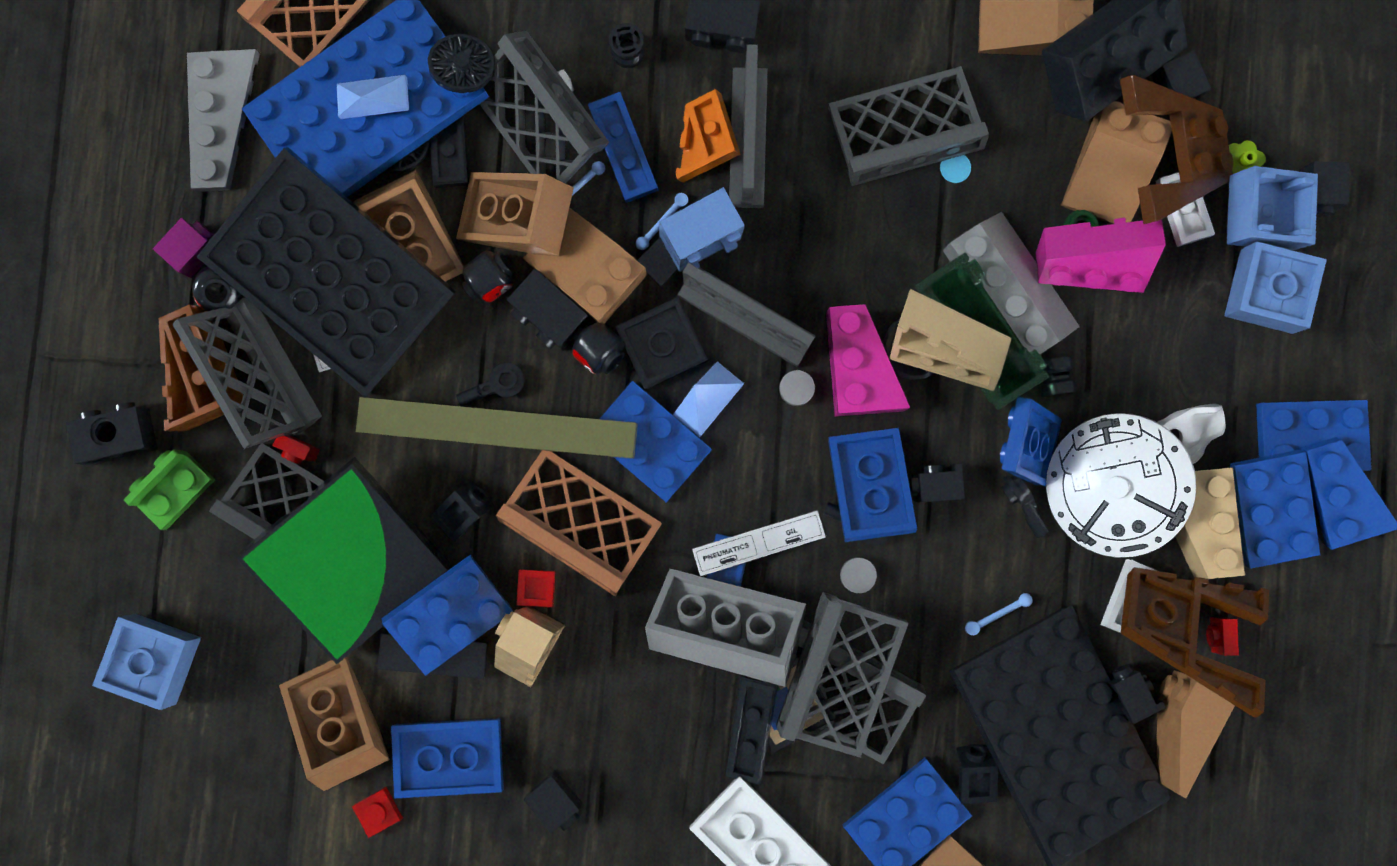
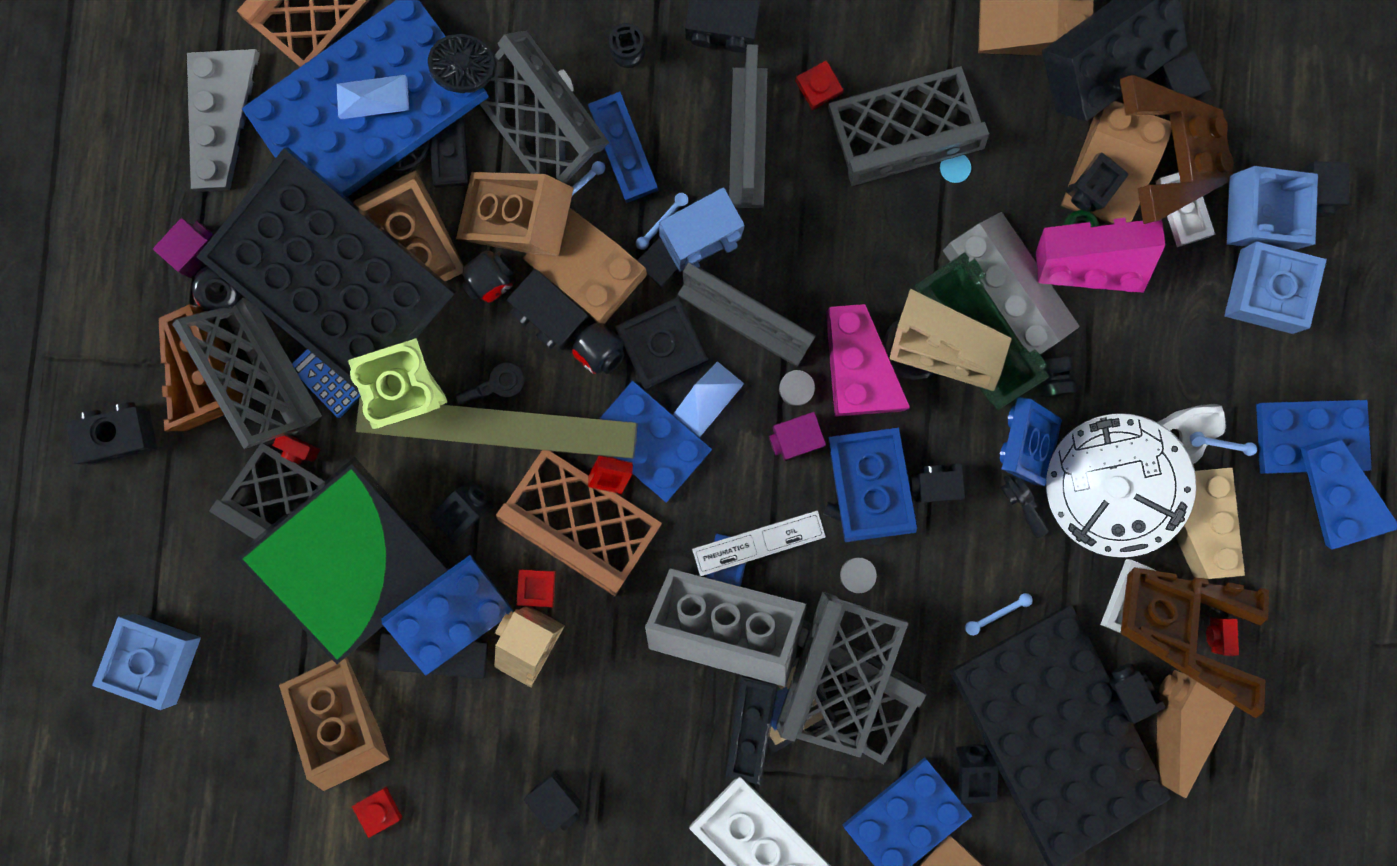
(169, 487): bright green bracket -> none
(326, 384): none -> tile
(395, 384): none -> yellowish green piece
(447, 758): blue plate -> none
(610, 474): none -> red plate
(706, 136): orange wing -> none
(797, 436): none -> magenta brick
(819, 85): none -> red plate
(1097, 184): none -> black bracket
(1198, 439): none -> light blue hinge
(1246, 150): lime plant -> none
(1275, 509): blue plate -> none

